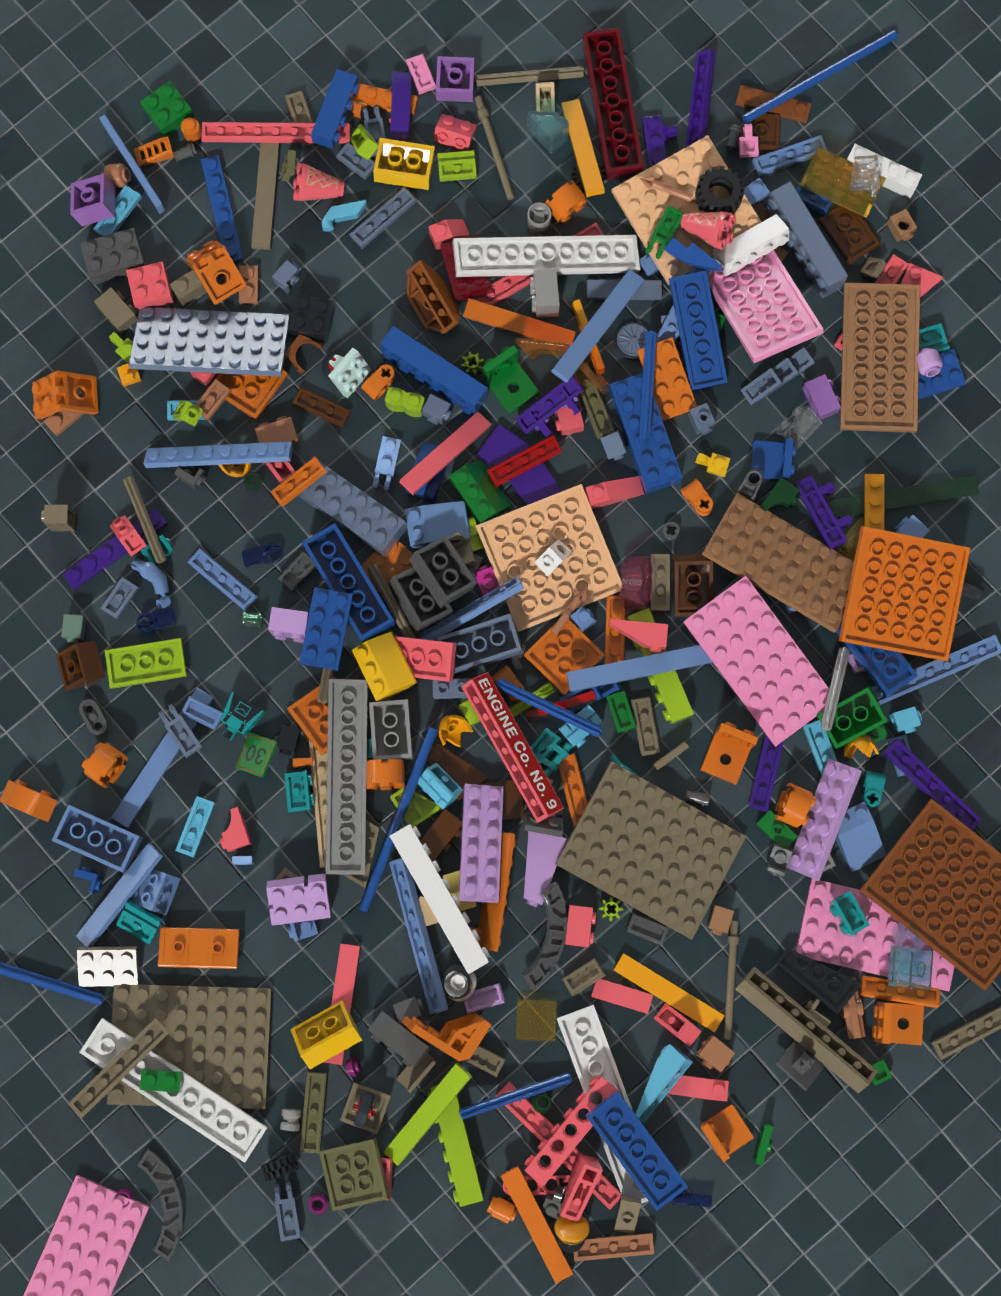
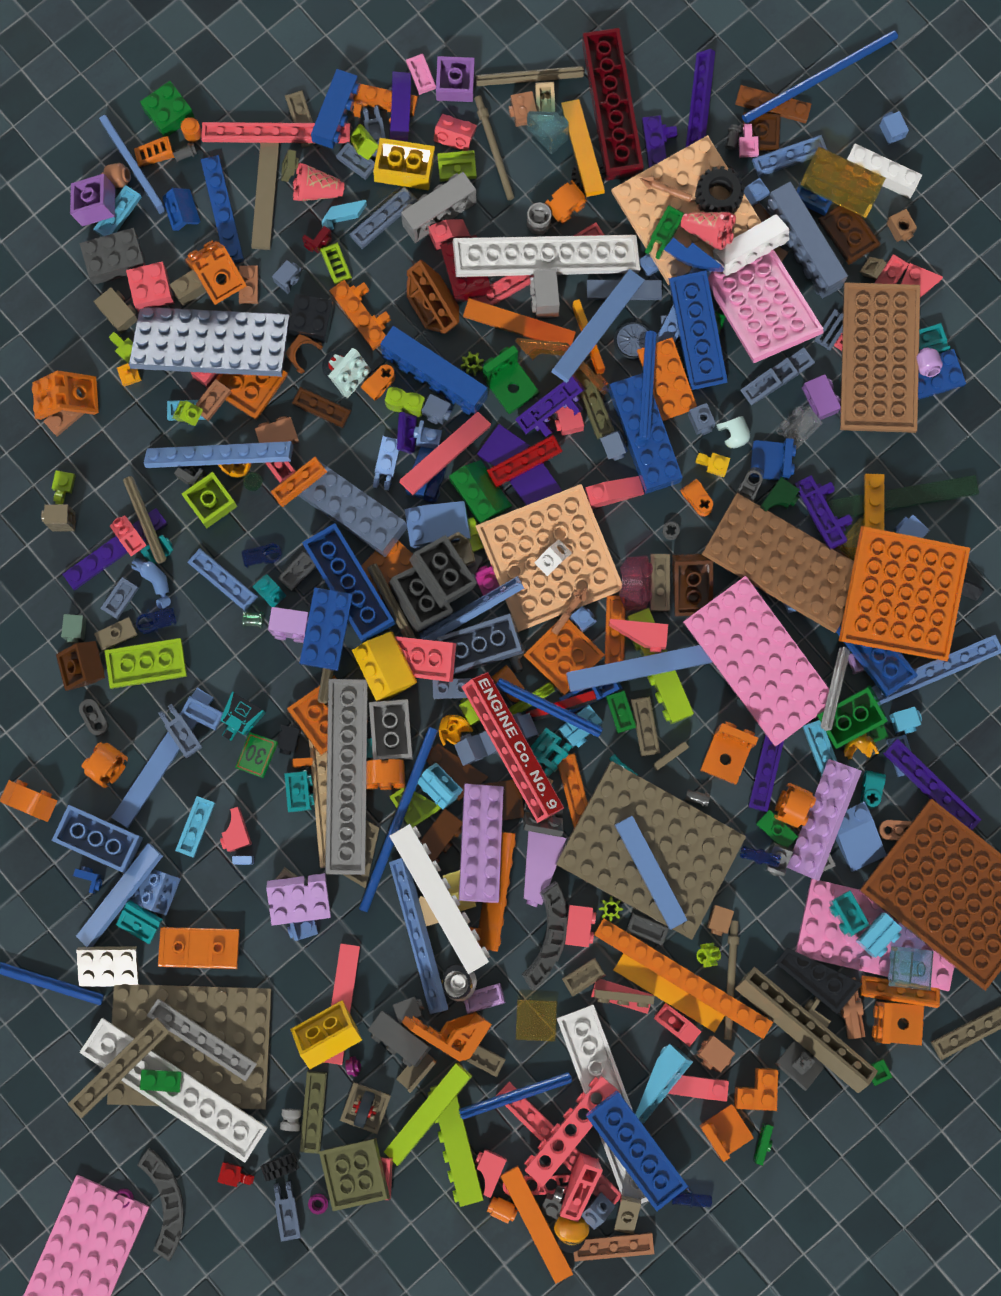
(62, 484): none -> lime plate
(115, 634): none -> dark tan plate
(180, 208): none -> blue panel
(202, 1040): none -> light grey plate
(209, 500): none -> lime brick
(232, 1174): none -> red plate
(269, 591): none -> teal bracket
(322, 239): none -> dark red bracket
(335, 247): none -> lime slope
(350, 301): none -> orange hinge
(405, 434): none -> dark purple plate
(427, 437): none -> medium blue bracket
(441, 204): none -> light grey brick
(479, 746): none -> sand blue brick
(491, 1167): none -> coral arch
(520, 106): none -> nougat head
(541, 1103): dark green plate -> none
(597, 1210): none -> sand blue brick
(623, 998): none -> dark tan plate
(650, 872): none -> medium blue tile
(683, 978): none -> orange plate
(708, 954): none -> lime gear
(739, 432): none -> light aqua helmet
(760, 856): none -> clear blue pin
(763, 1095): none -> orange brick
(824, 343): none -> sand blue tile
(865, 174): clear bracket -> none
(879, 935): none -> medium azure brick
(893, 127): none -> medium blue brick
(897, 829): none -> nougat plate

